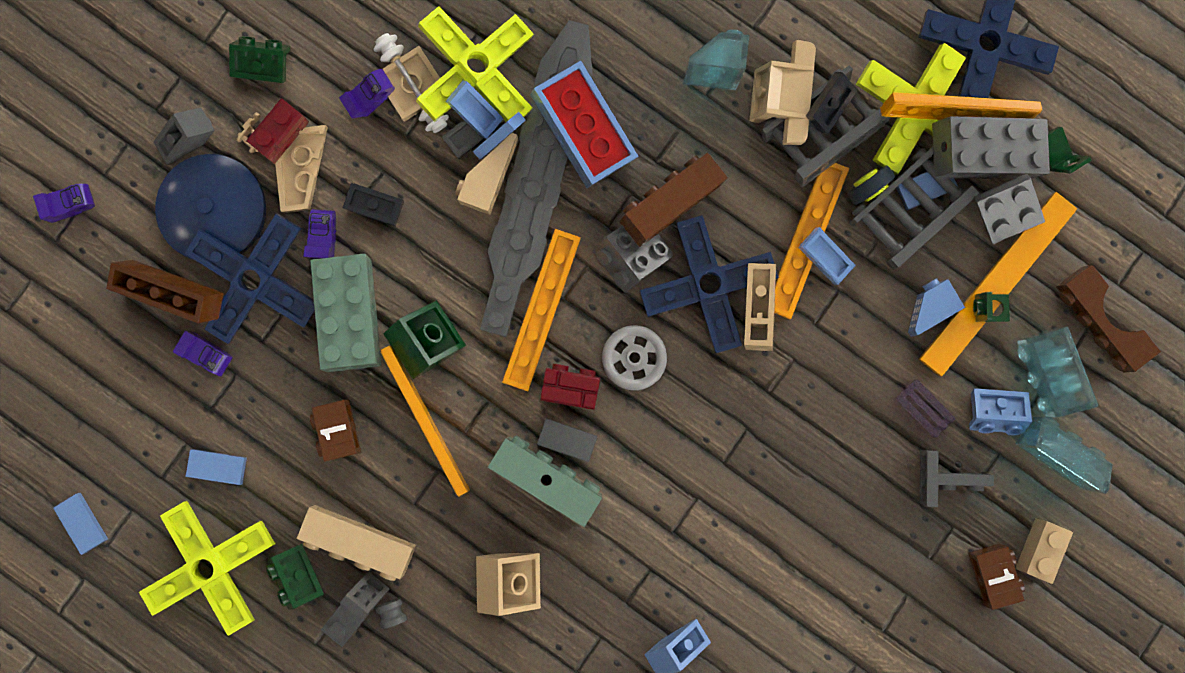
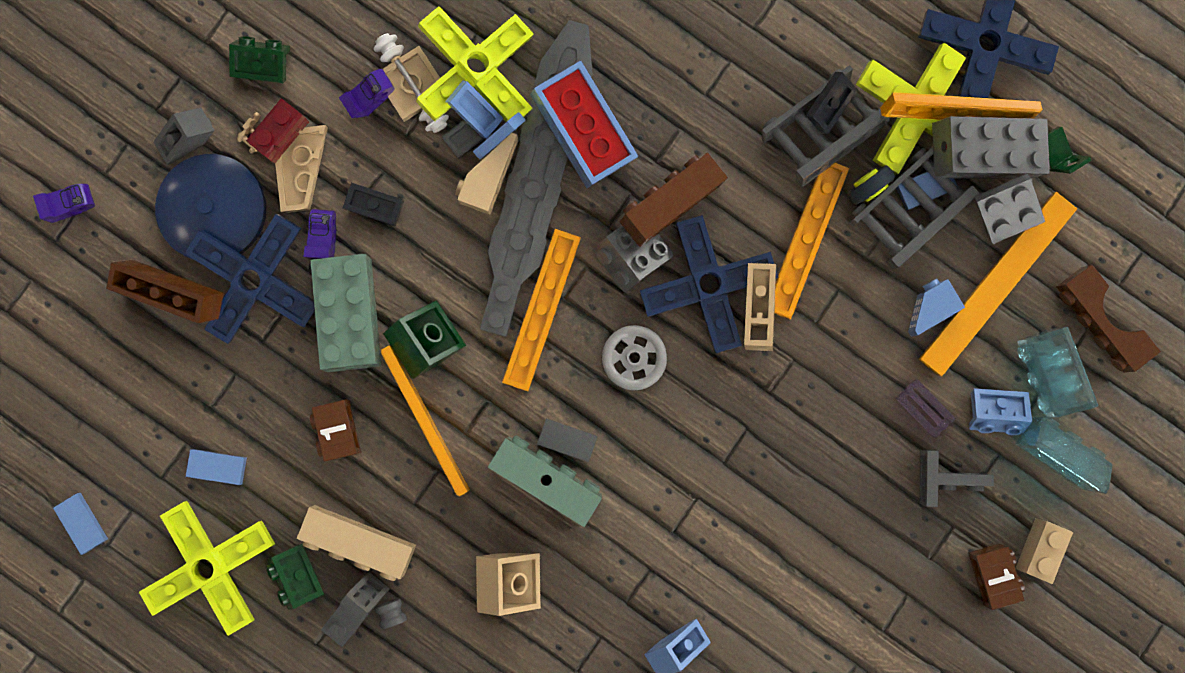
(202, 353): dark purple leg -> none
(569, 387): dark red brick -> none
(719, 62): clear light blue slope -> none
(785, 92): tan plate -> none
(826, 256): medium blue tile -> none
(984, 307): dark green bracket -> none

